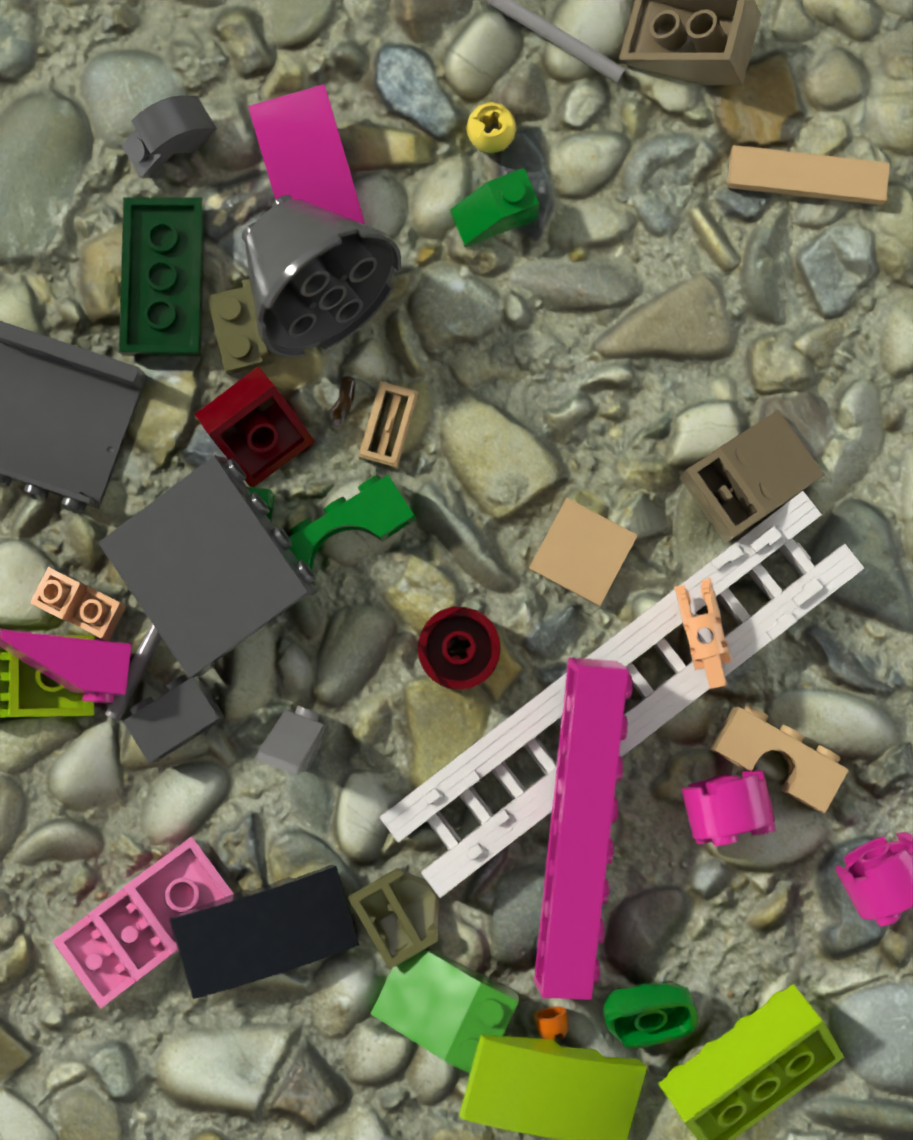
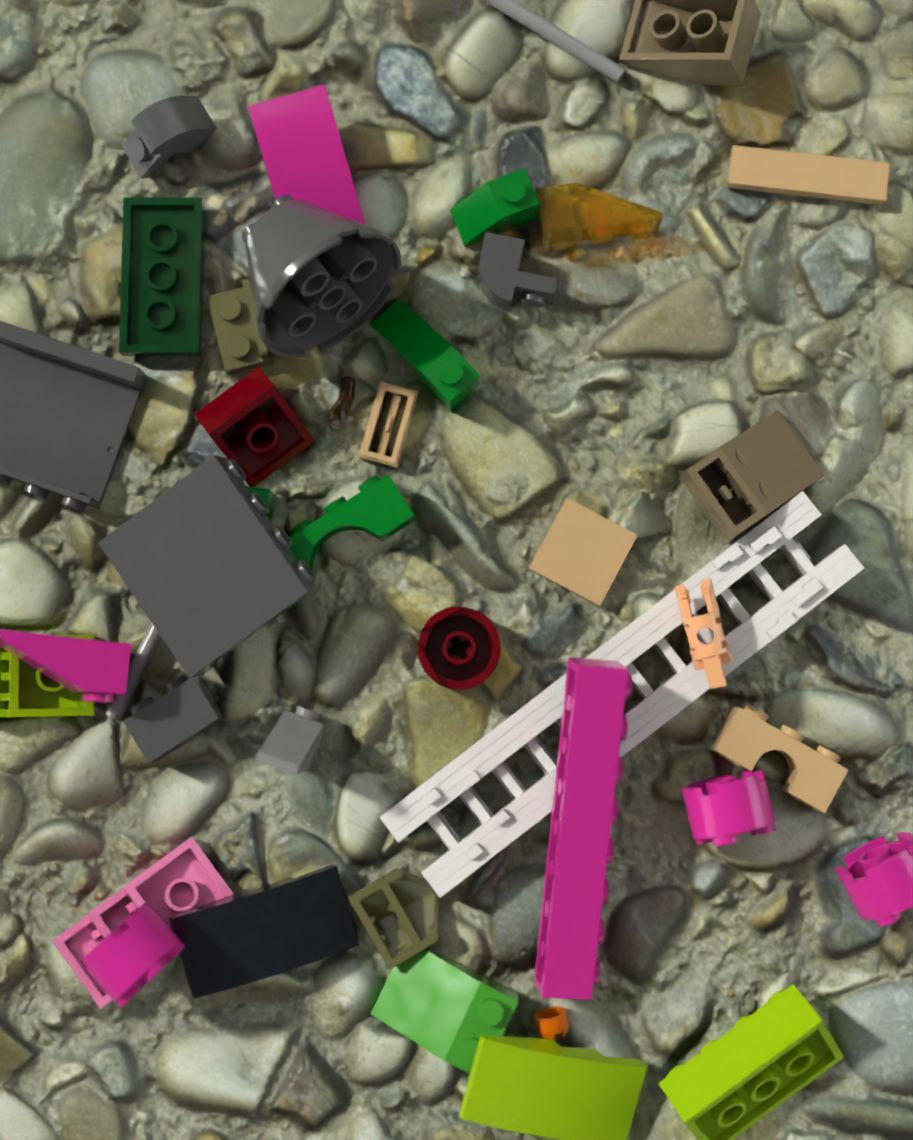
(78, 604): light nougat slope -> none
(132, 954): none -> dark pink brick
(427, 354): none -> green slope
(483, 117): light yellow piece -> none
(502, 275): none -> dark grey brick
(582, 213): none -> clear yellow slope
(650, 1014): green piece -> none

